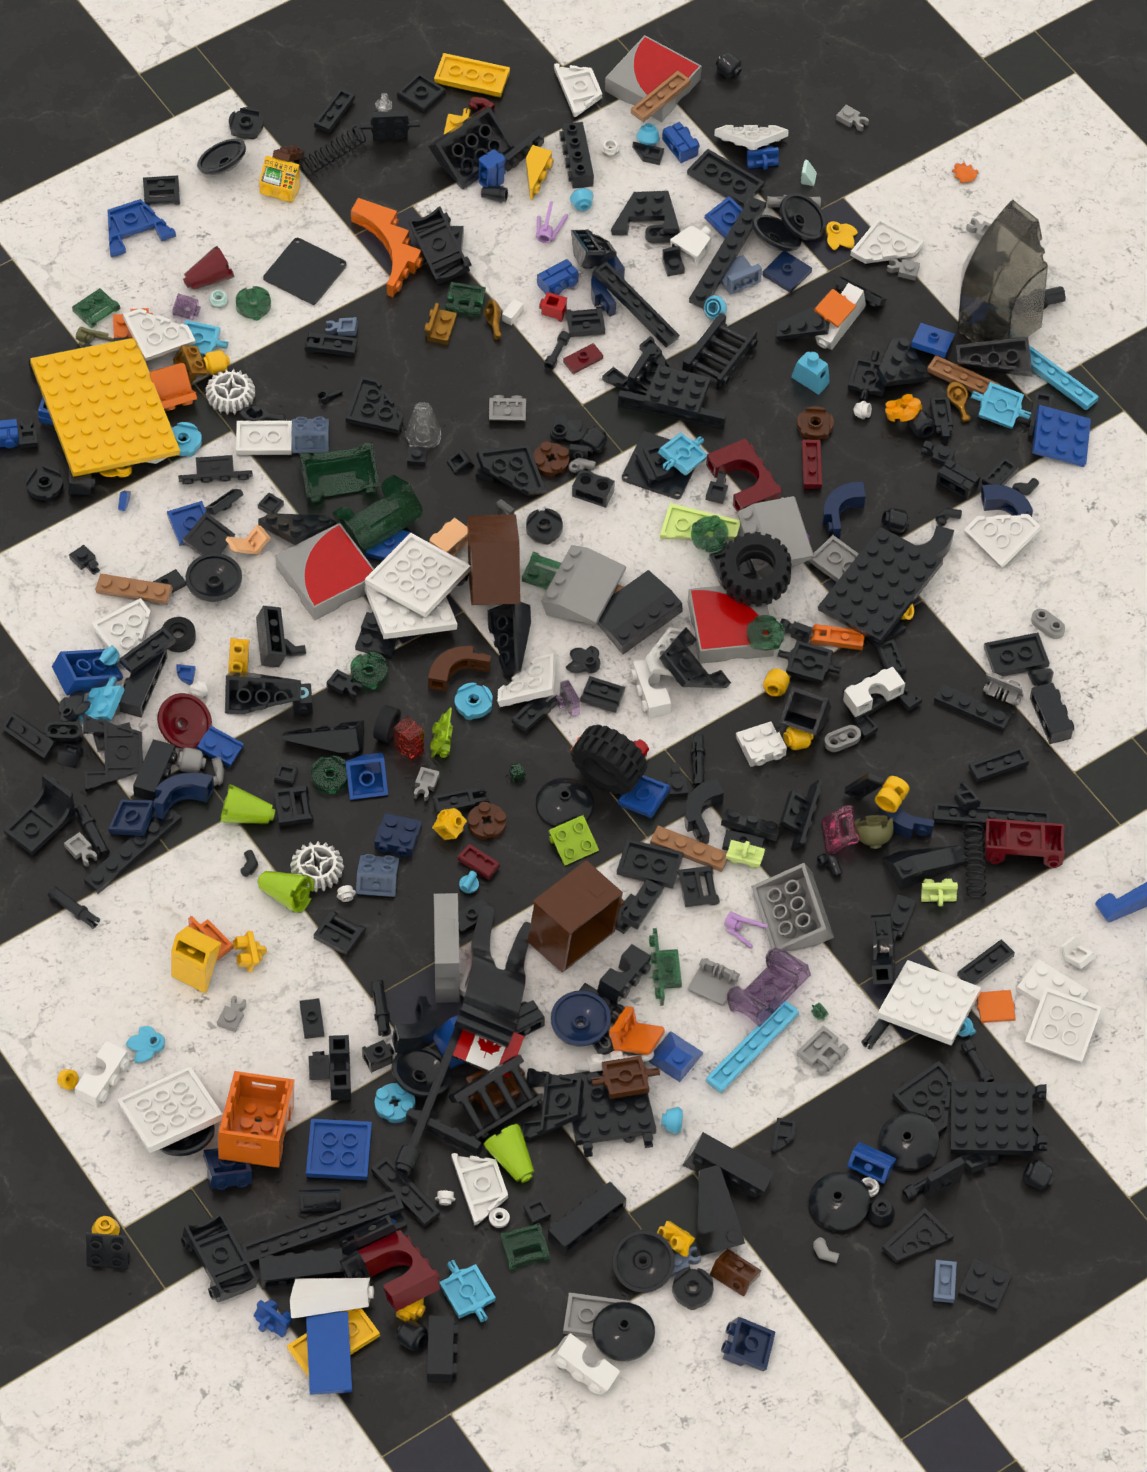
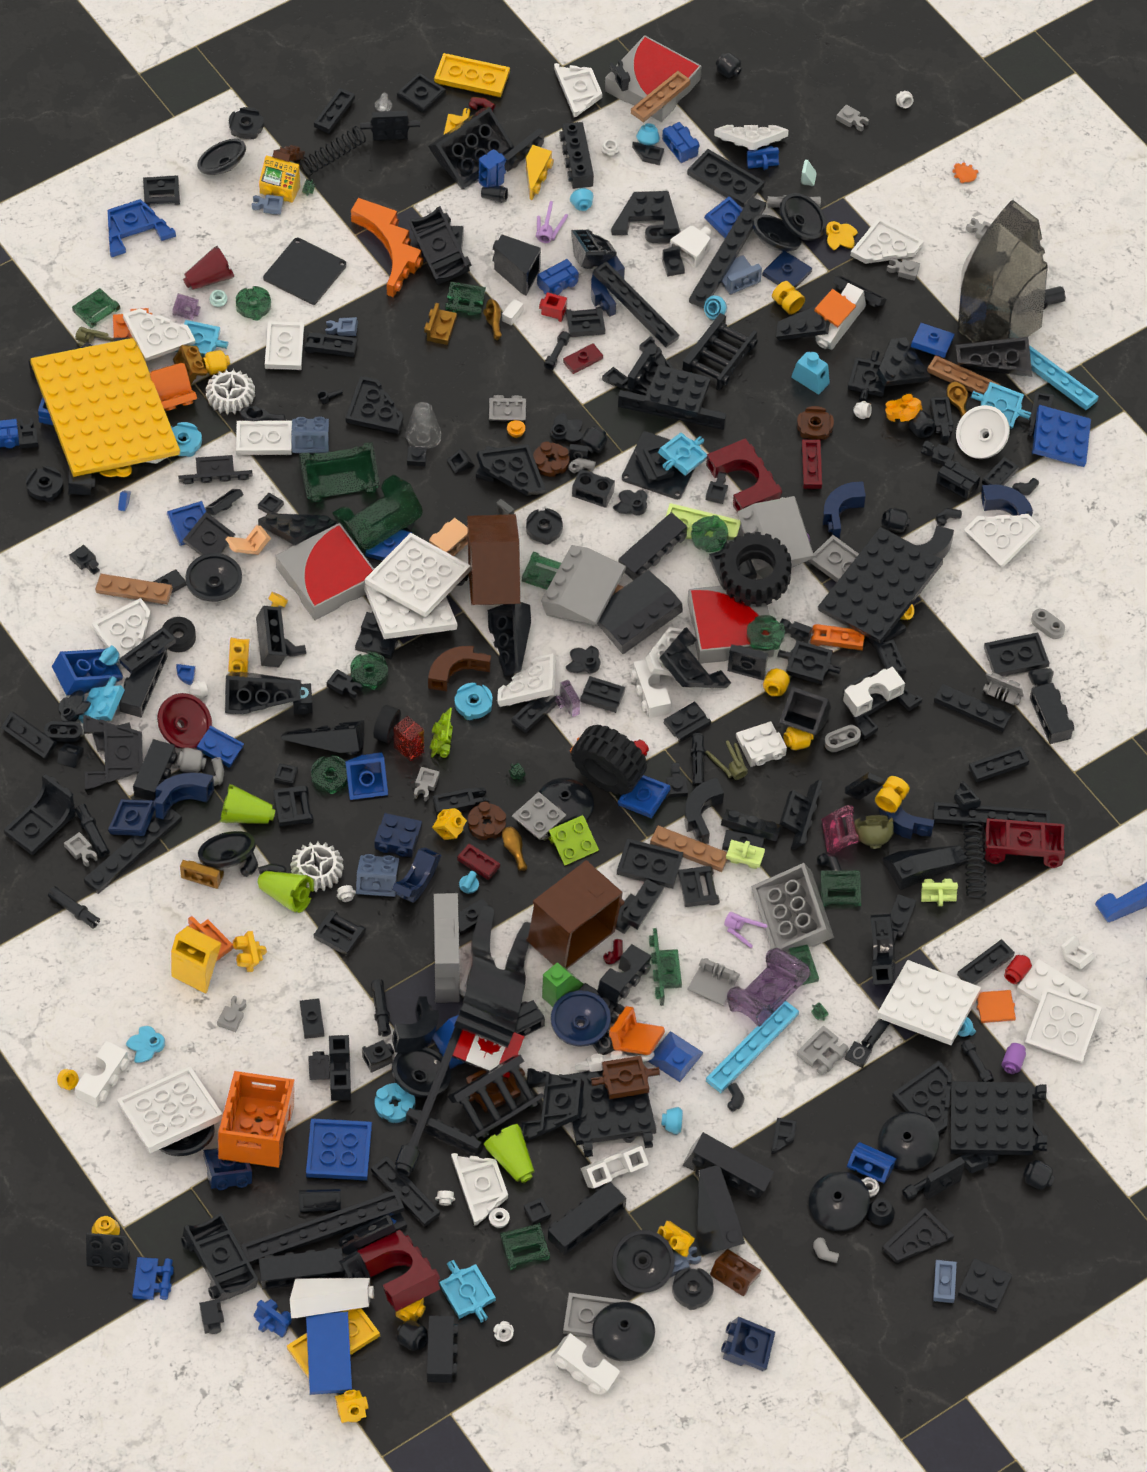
(146, 1276): none -> blue plate
(201, 873): none -> pearl gold bracket
(211, 1316): none -> black brick
(227, 849): none -> black dish
(271, 204): none -> sand blue plate
(272, 867): none -> black arm
(277, 600): none -> yellow tile
(284, 345): none -> white plate
(308, 187): none -> clear green plate
(351, 1406): none -> yellow brick
(419, 875): none -> dark blue arch
(503, 1336): none -> white plate
(513, 842): none -> pearl gold piece
(516, 428): none -> light orange plate
(517, 262): none -> black slope
(539, 816): none -> light grey hinge
(558, 982): none -> bright green slope
(614, 1165): none -> white arch
(615, 955): none -> dark red arm
(621, 77): none -> black plate
(632, 502): none -> black plate
(653, 546): none -> black brick
(687, 721): none -> black plate
(737, 767): none -> olive plant
(737, 1098): none -> black arm
(747, 662): none -> black plate
(788, 297): none -> yellow wheel
(803, 954): none -> clear green plate
(841, 882): none -> clear green plate
(858, 1054): none -> black tile
(904, 99): none -> white plate
(976, 425): none -> white dish
(1014, 1058): none -> medium lavender brick
(1017, 969): none -> red brick

